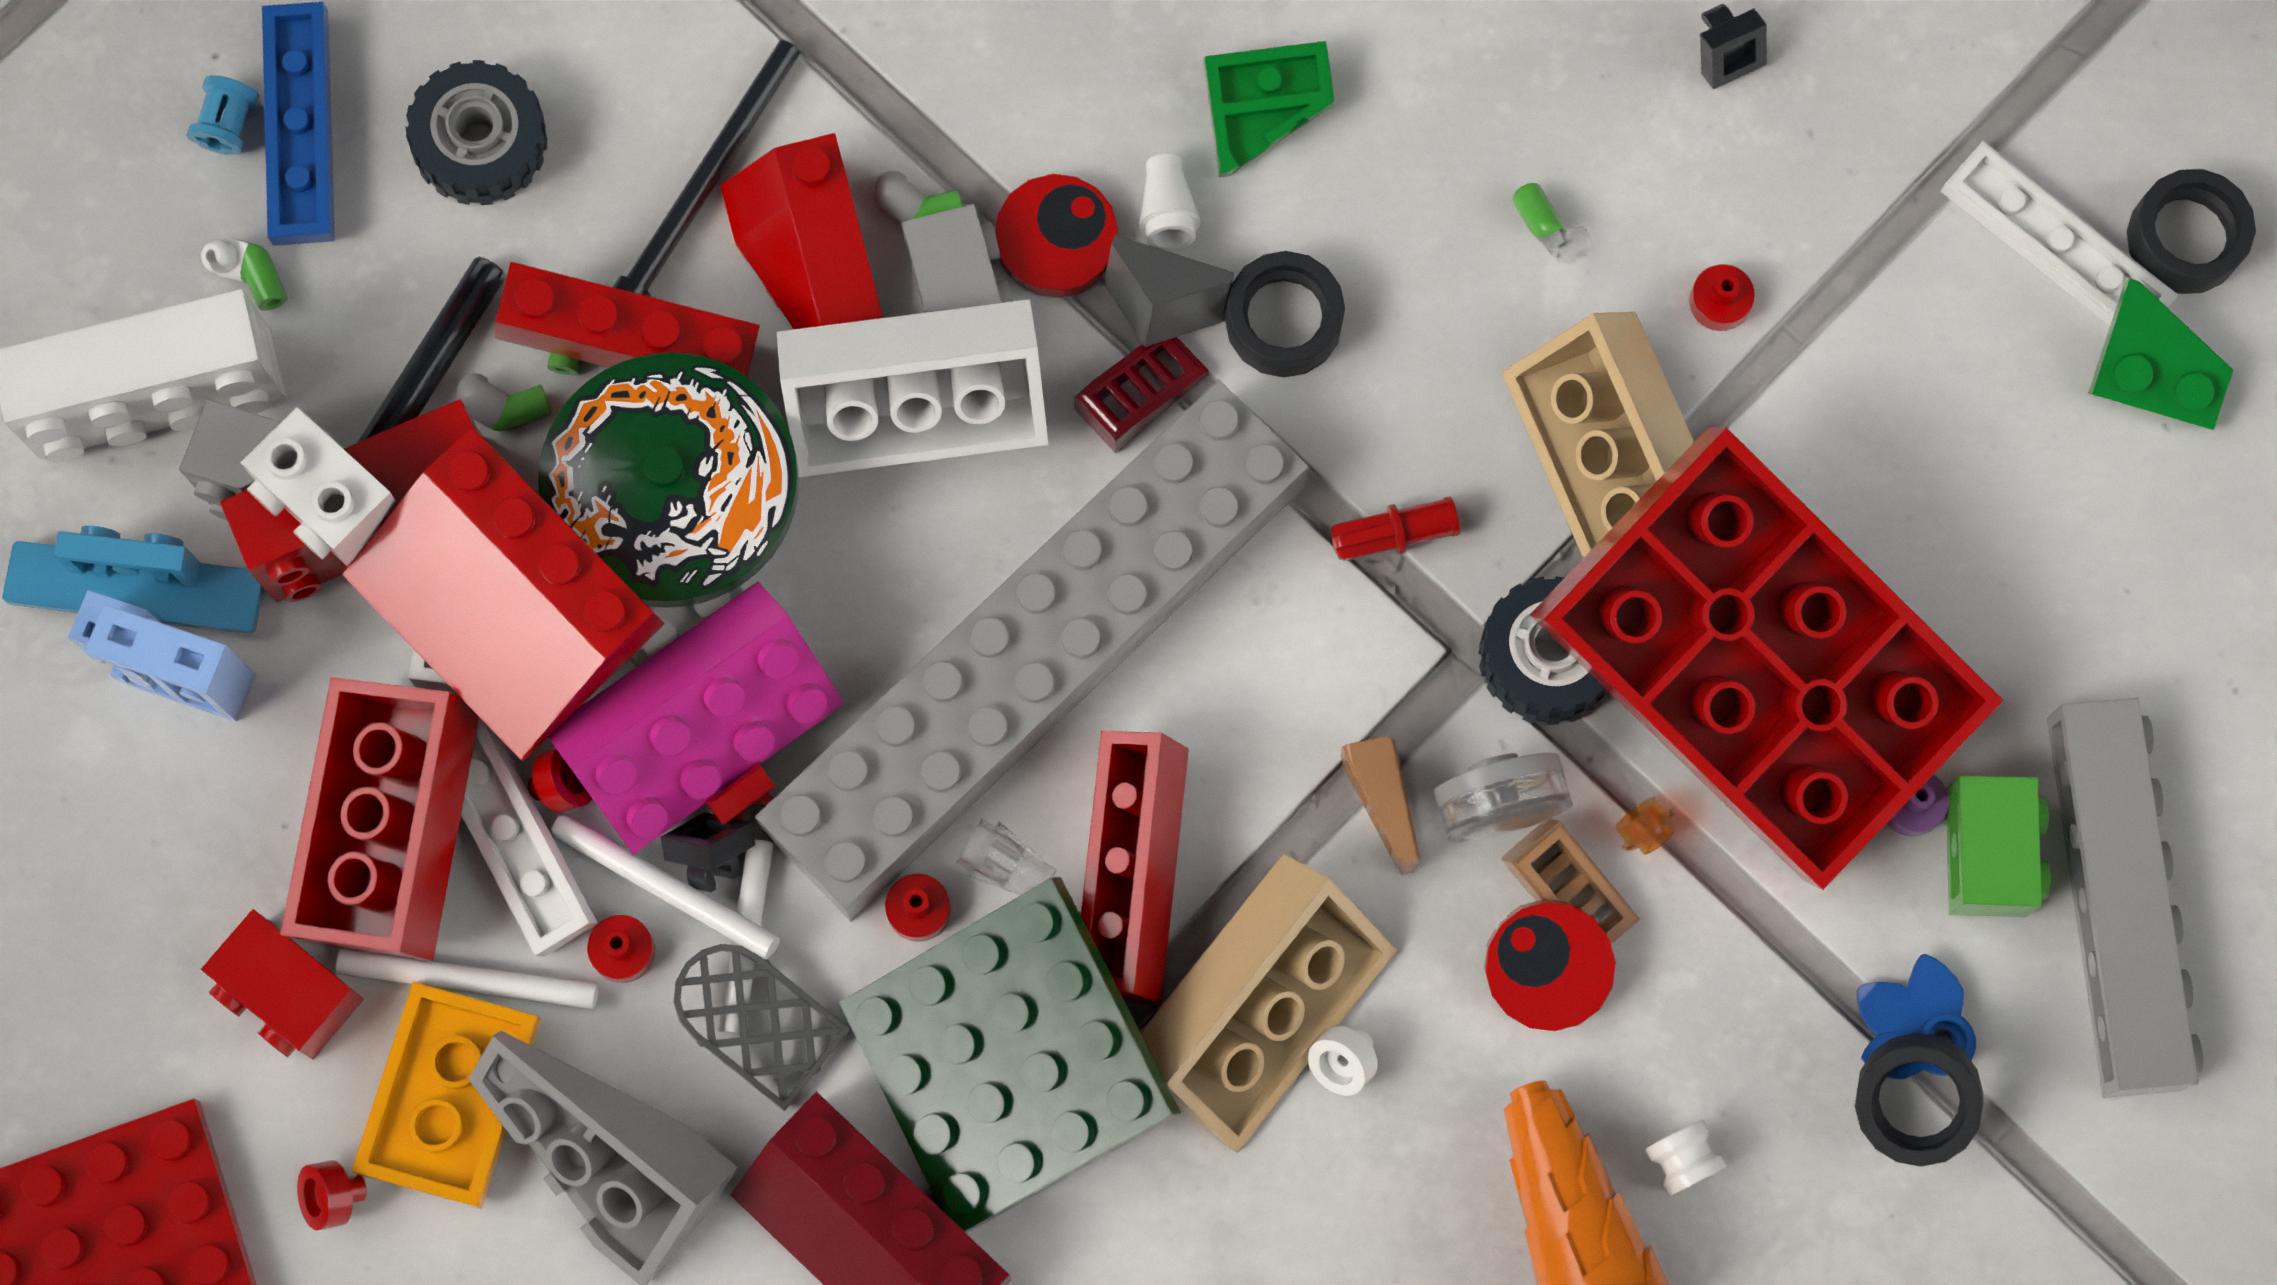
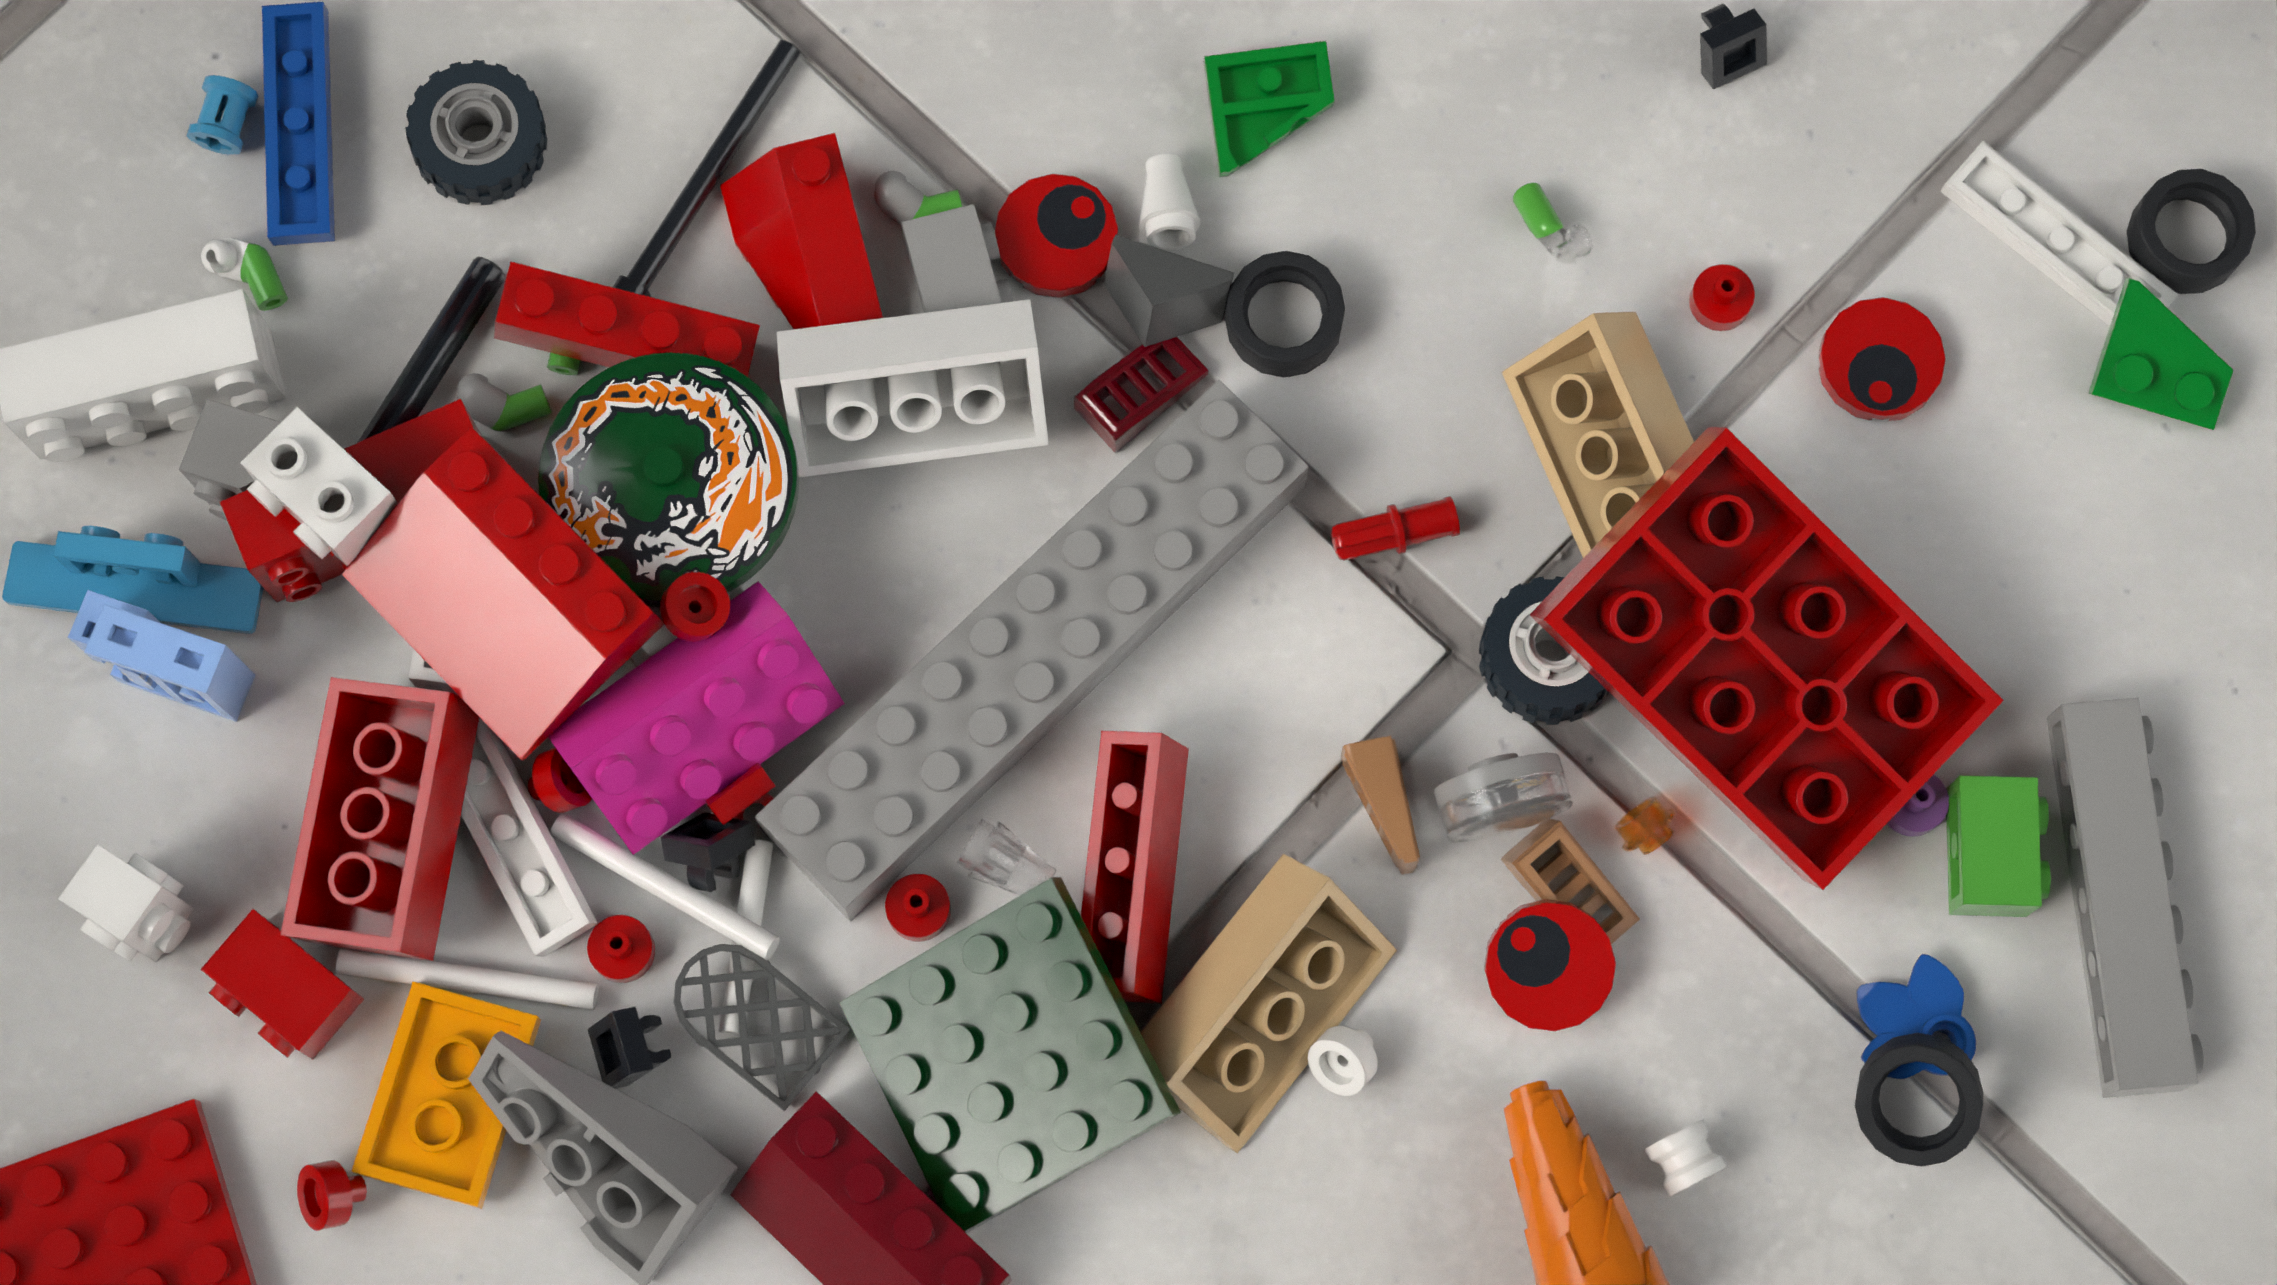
(128, 905): none -> white brick
(622, 1048): none -> black tile
(702, 596): none -> red tile
(1881, 359): none -> red tile

